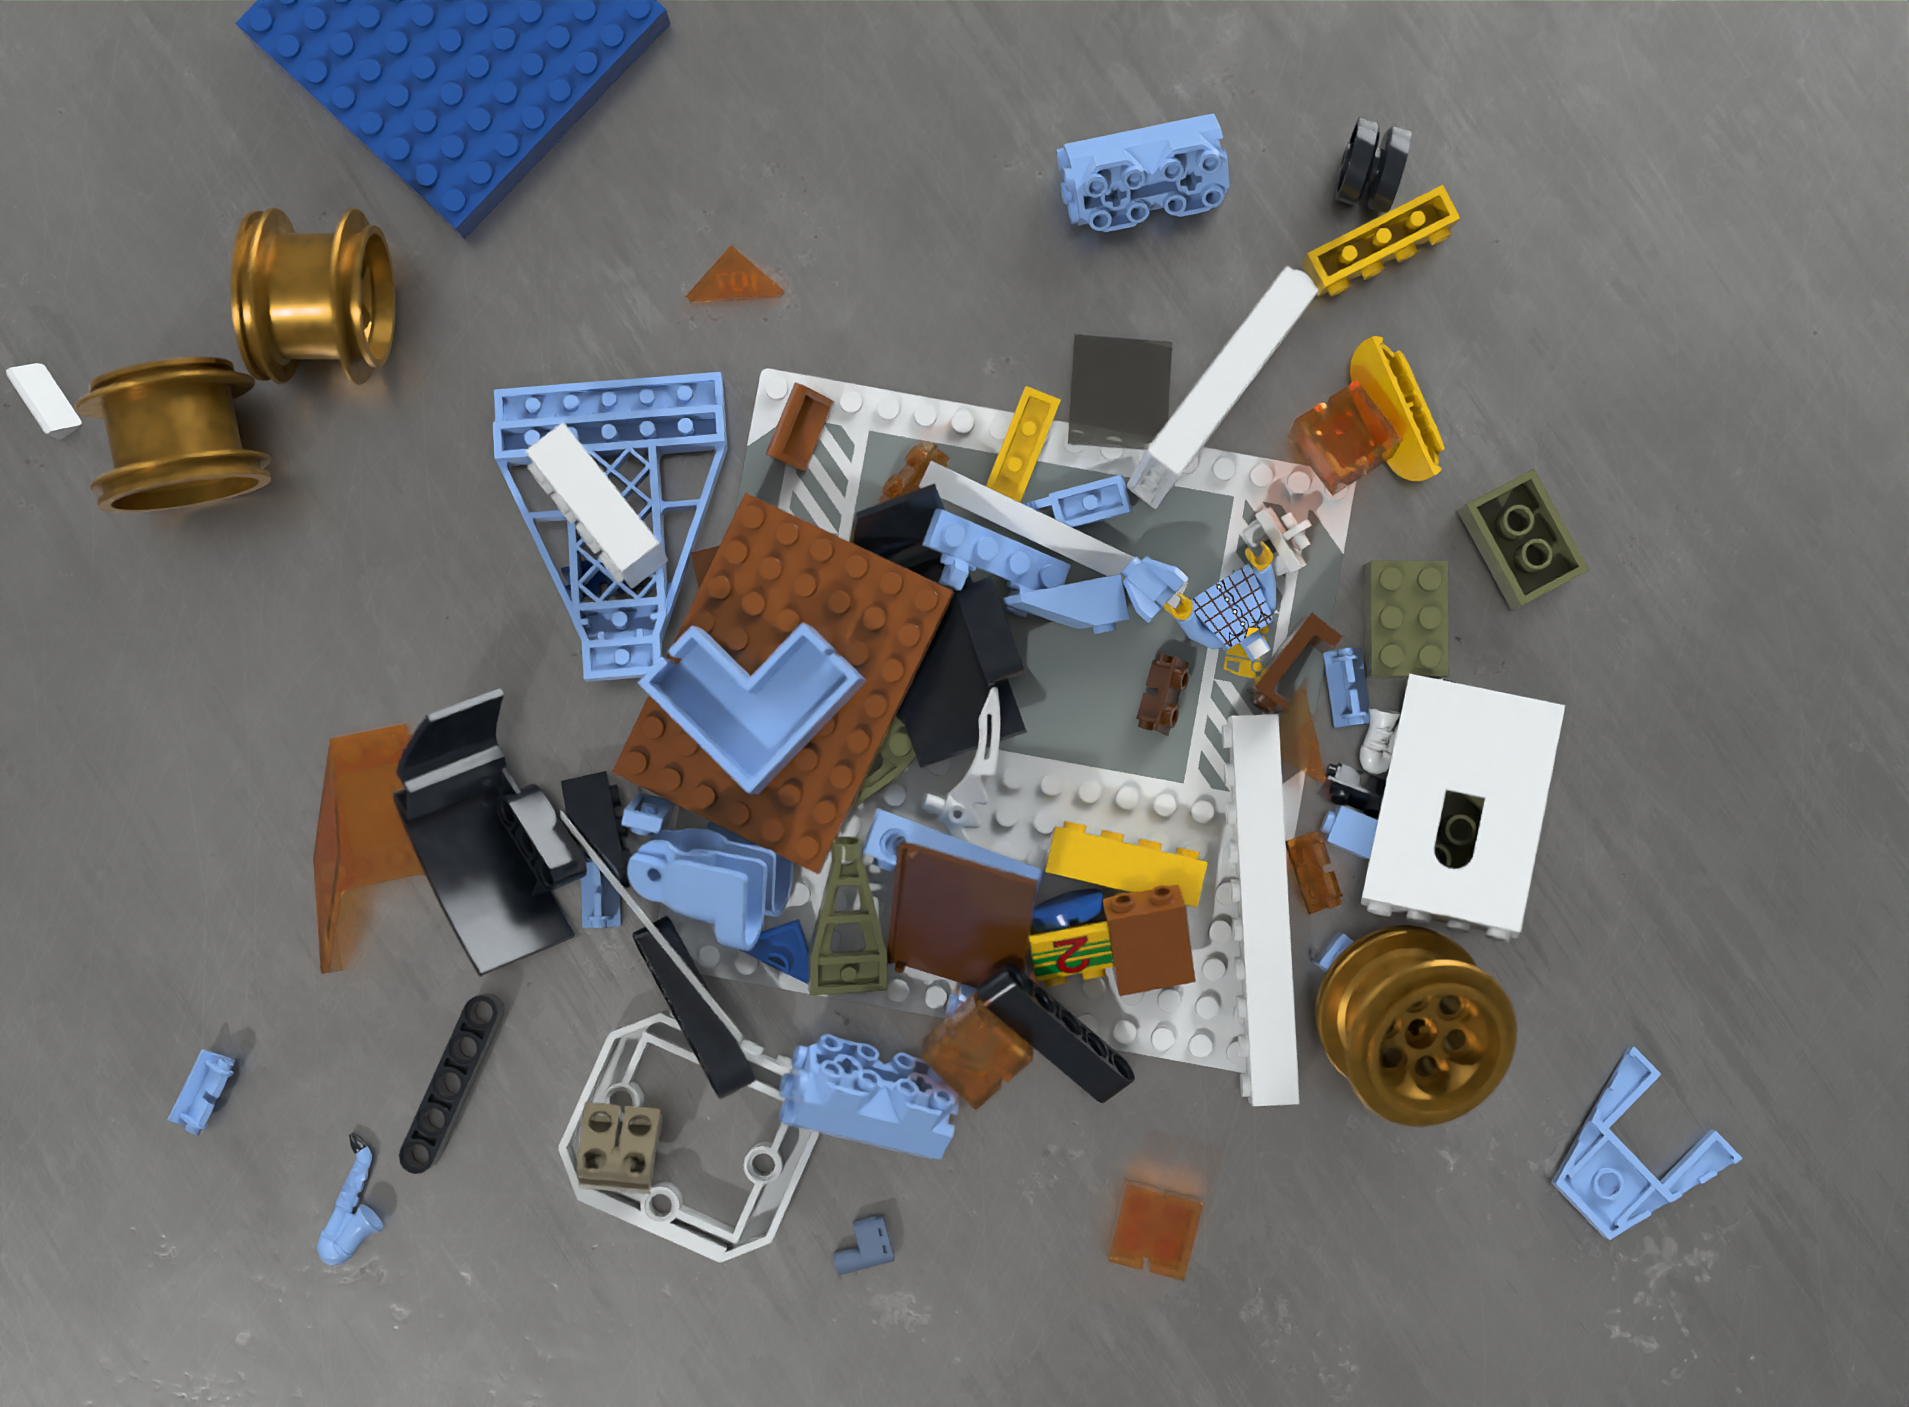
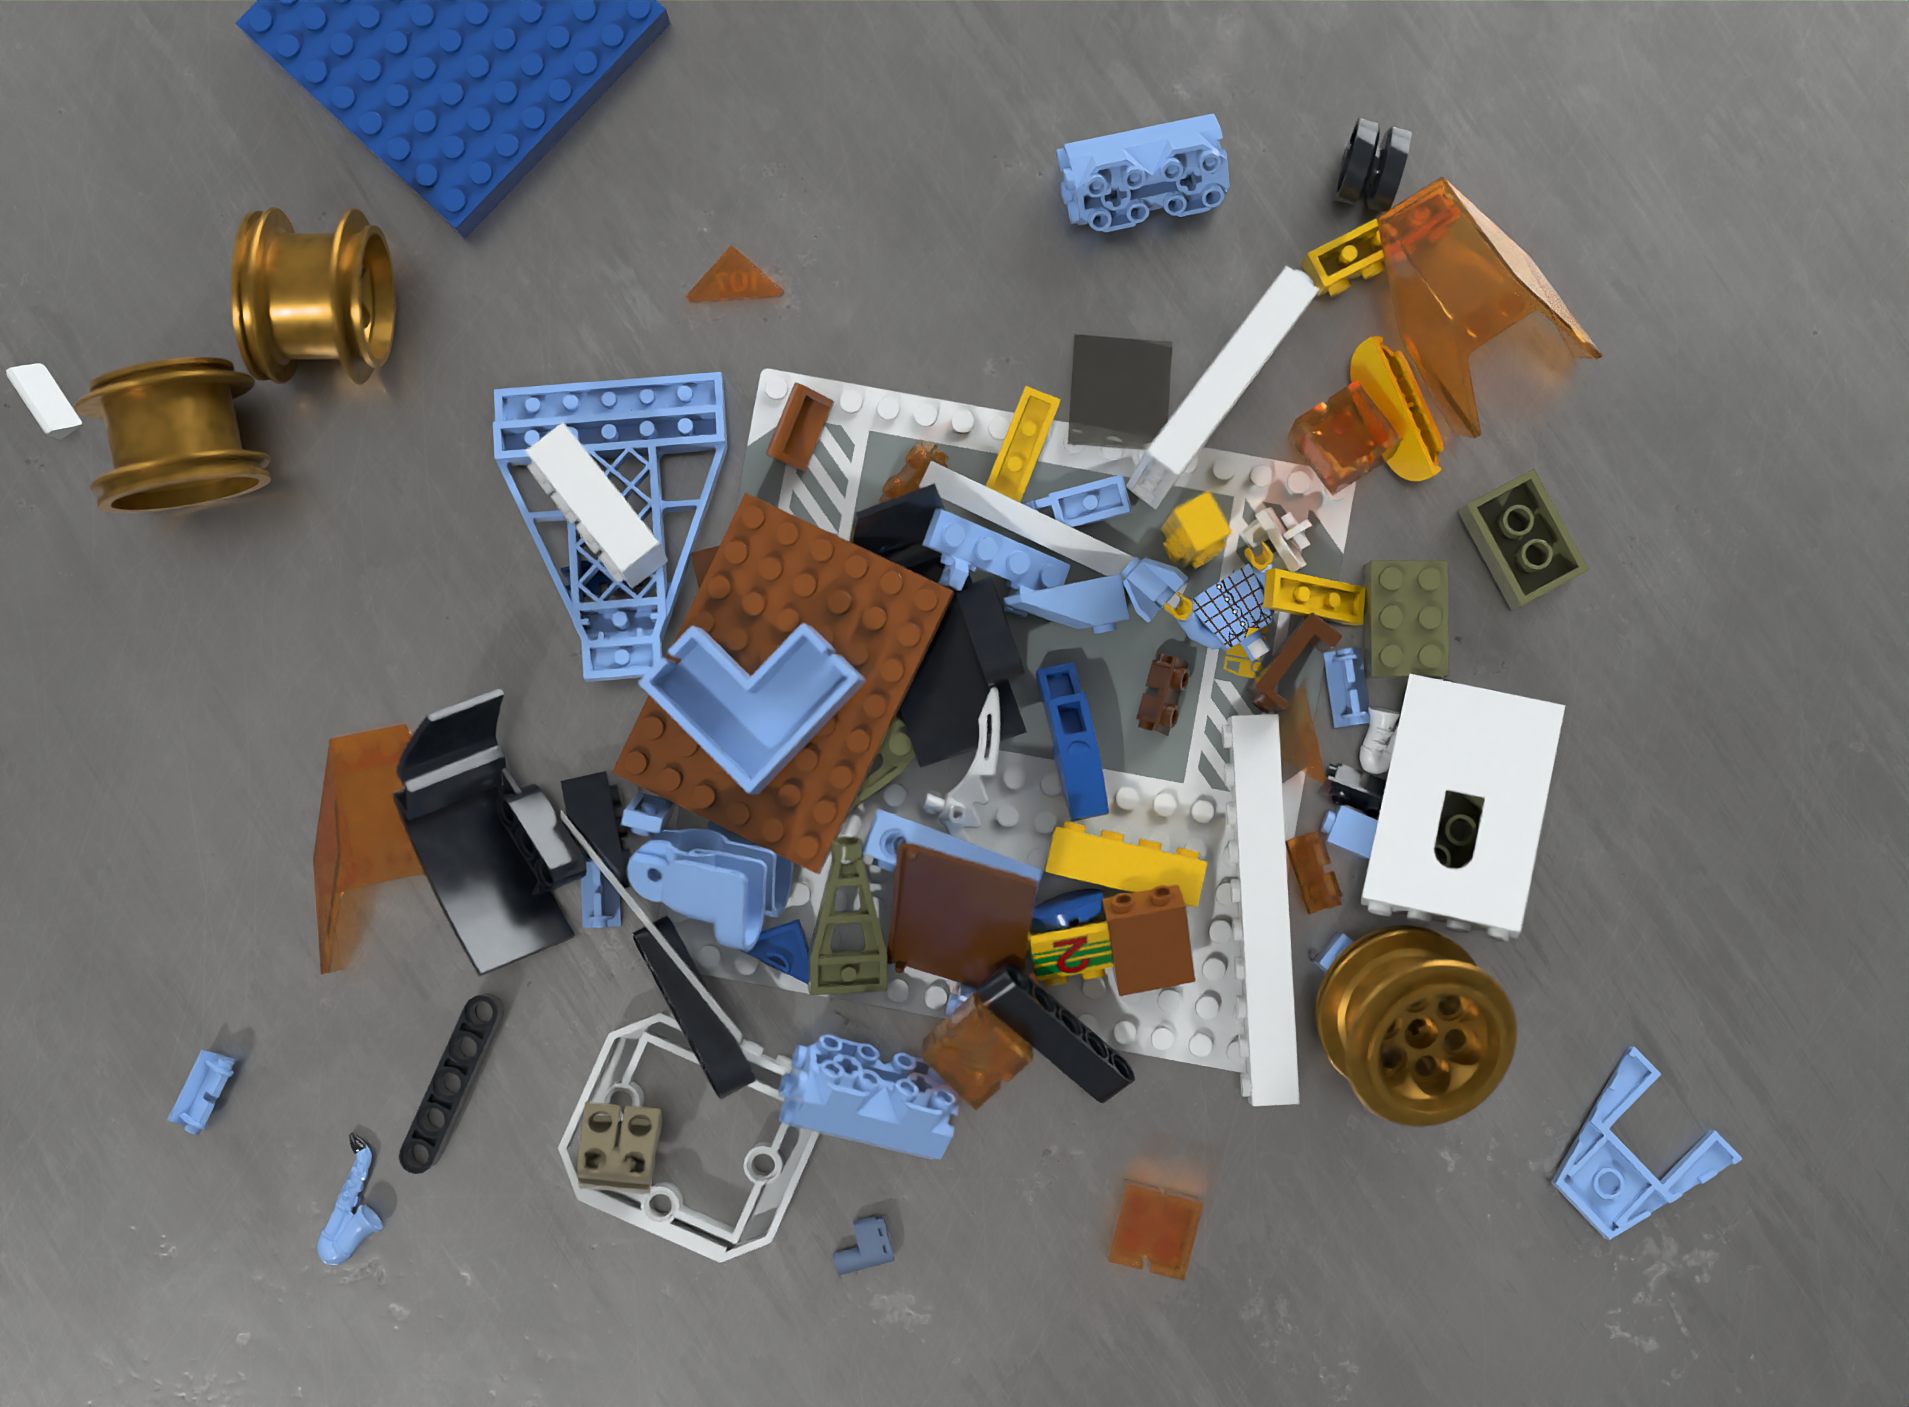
(1073, 741): none -> blue slope
(1195, 532): none -> yellow brick
(1306, 594): none -> yellow plate
(1458, 287): none -> clear orange windscreen

